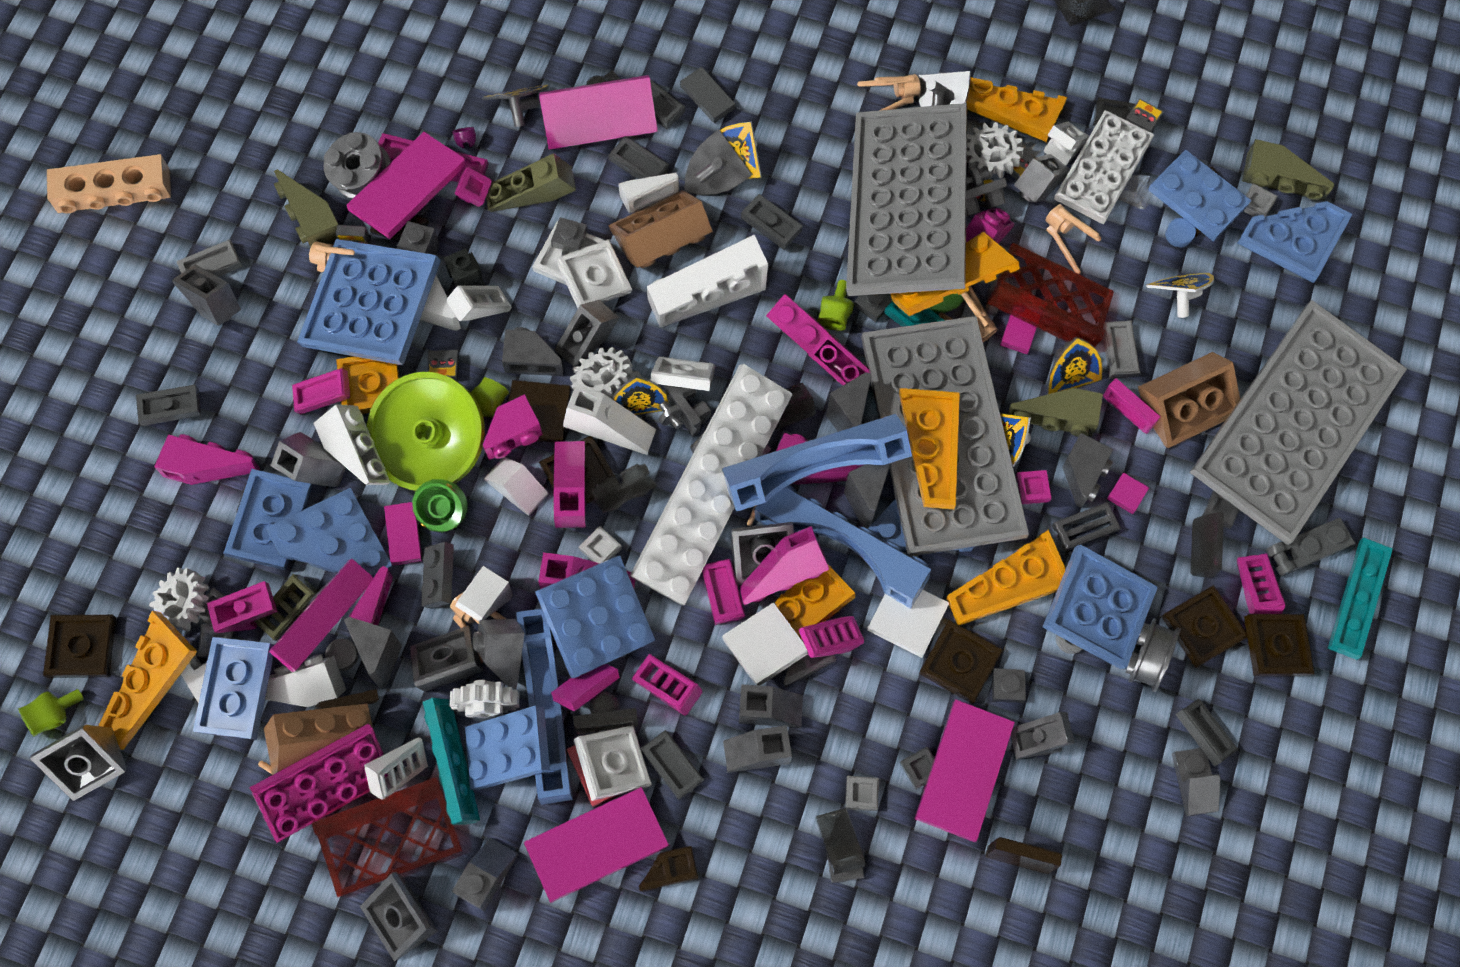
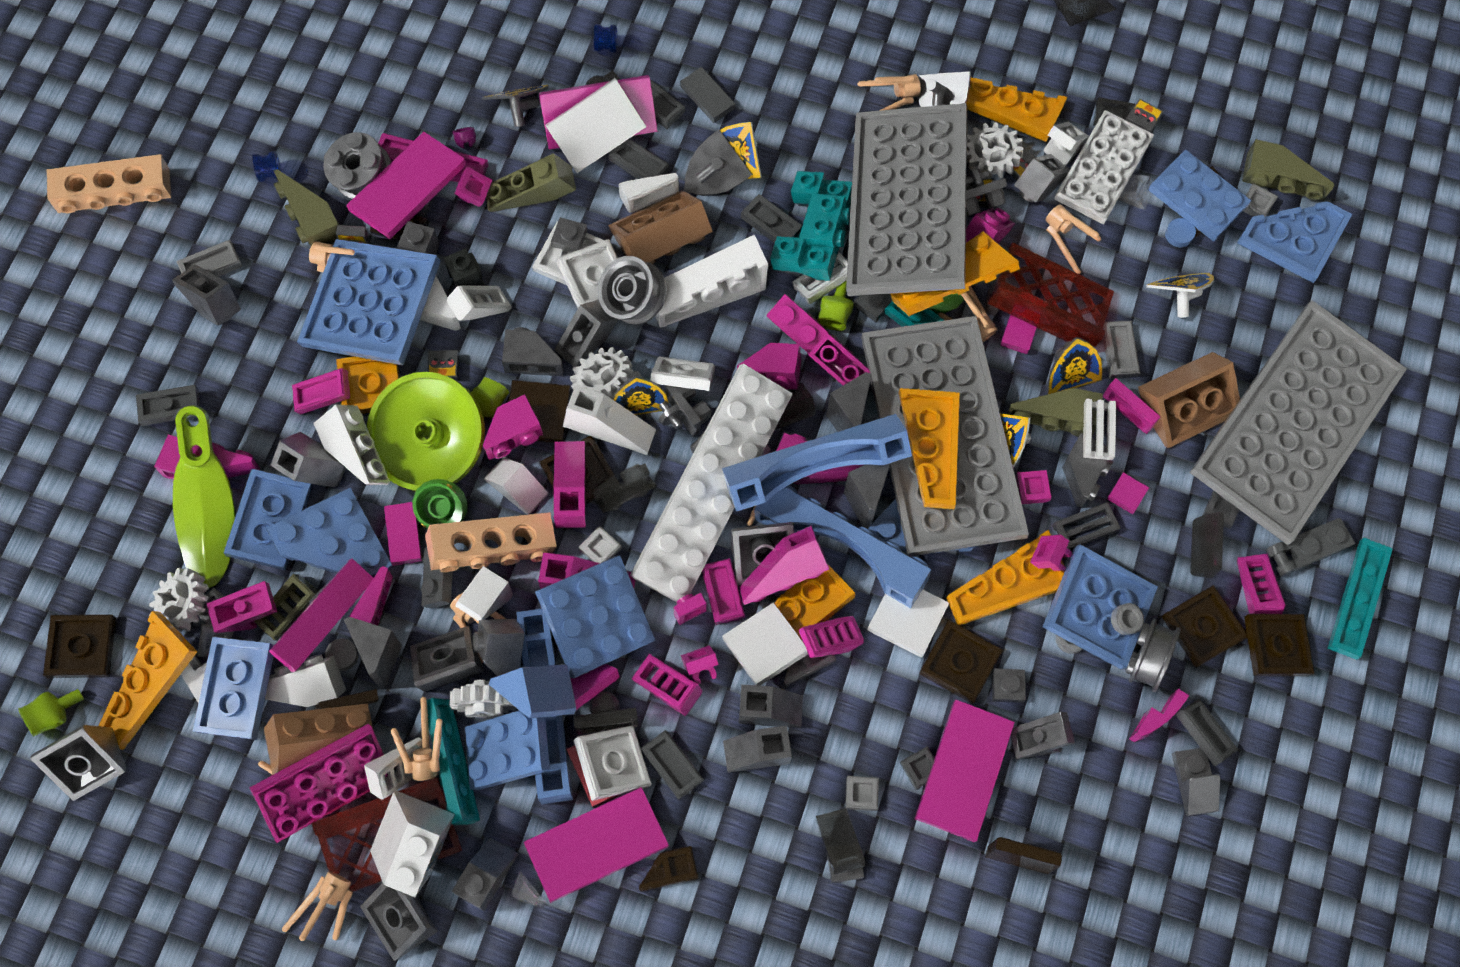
(201, 499): none -> lime plant
(266, 165): none -> clear blue wheel
(331, 890): none -> light nougat plant
(409, 842): none -> white slope
(424, 762): none -> light nougat plant
(526, 893): none -> clear slope
(533, 527): none -> light nougat brick
(538, 690): none -> medium blue slope
(595, 125): none -> white tile
(605, 38): none -> clear blue wheel
(635, 276): none -> flat silver wheel
(689, 607): none -> dark pink plate
(698, 661): none -> dark pink tile
(778, 363): none -> dark pink slope
(820, 287): none -> white tile
(822, 228): none -> teal bracket
(1050, 552): none -> dark pink tile
(1100, 406): none -> white tile
(1127, 619): none -> light grey tile
(1154, 719): none -> dark pink slope

